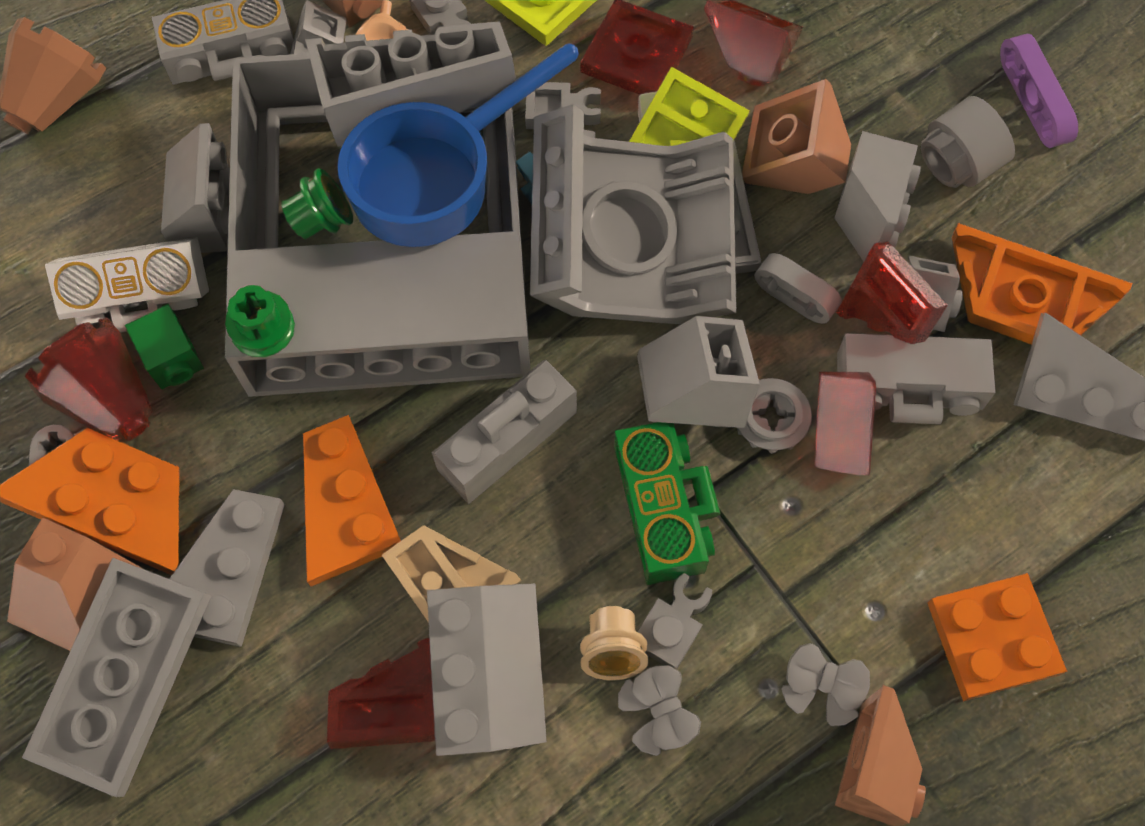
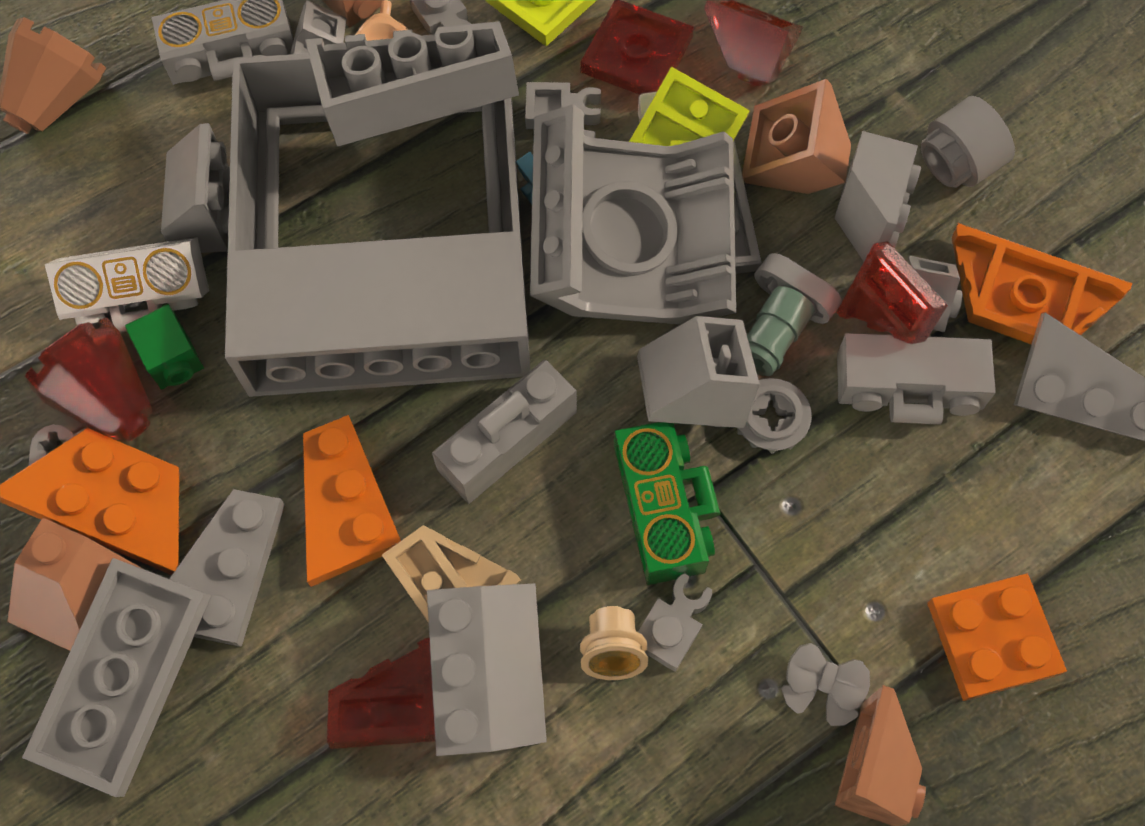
(273, 321): green piece -> none
(317, 206): green piece -> none
(422, 167): blue piece -> none
(658, 690): light grey piece -> none
(777, 327): none -> sand green piece
(845, 422): clear red slope -> none
(1039, 90): medium lavender beam -> none

